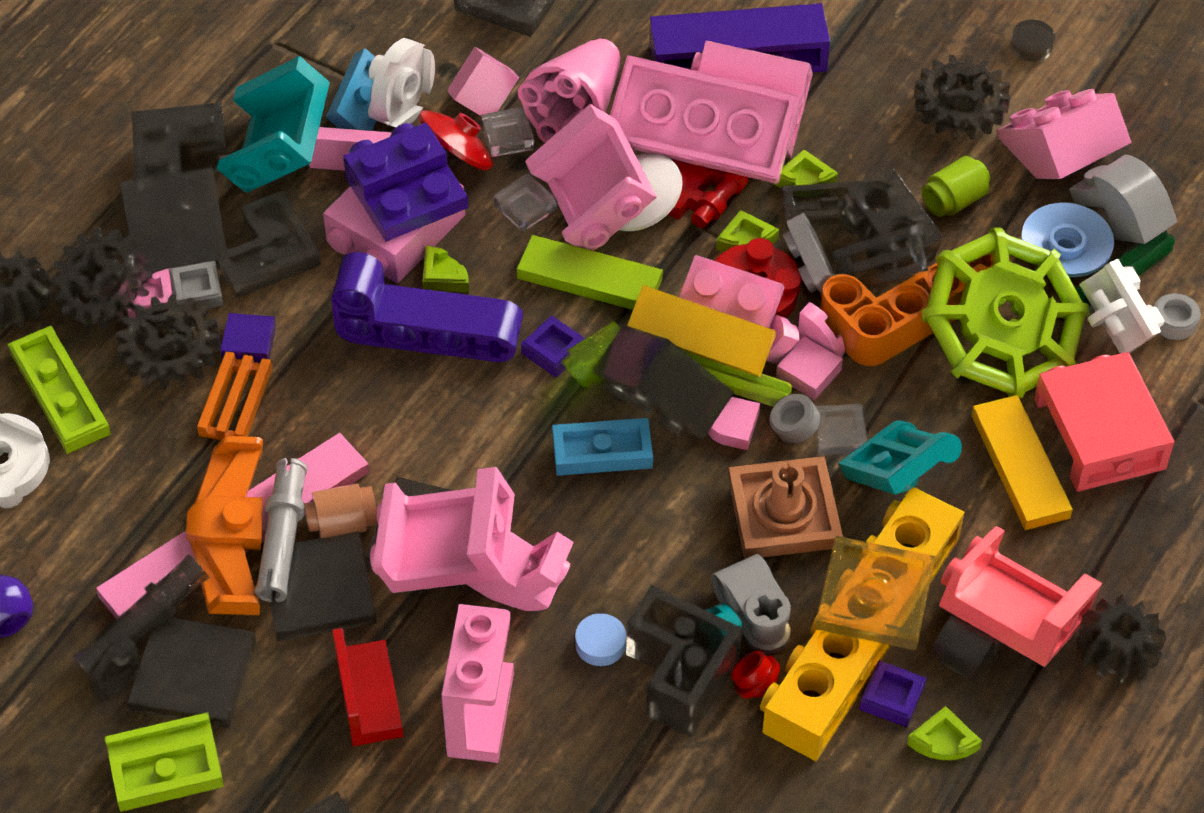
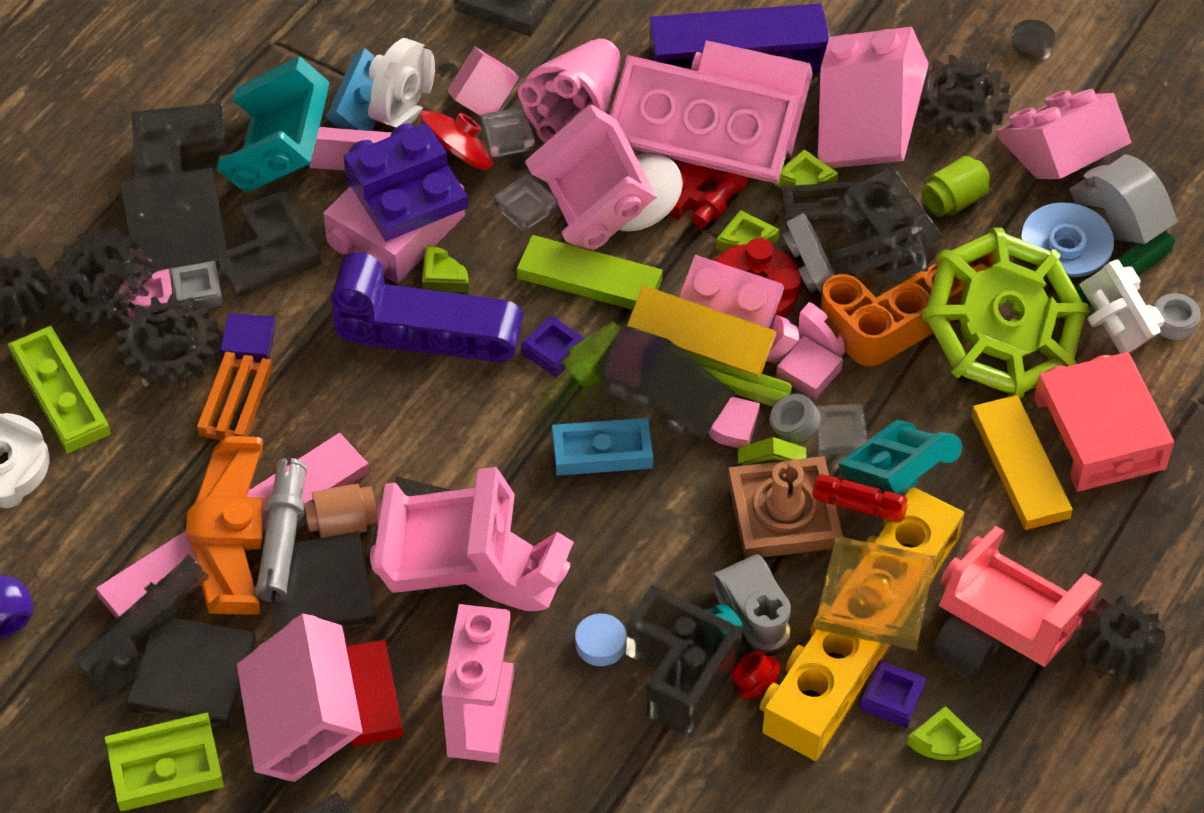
(298, 698): none -> bright pink brick
(770, 450): none -> lime tile
(860, 498): none -> red axle
(869, 96): none -> bright pink slope

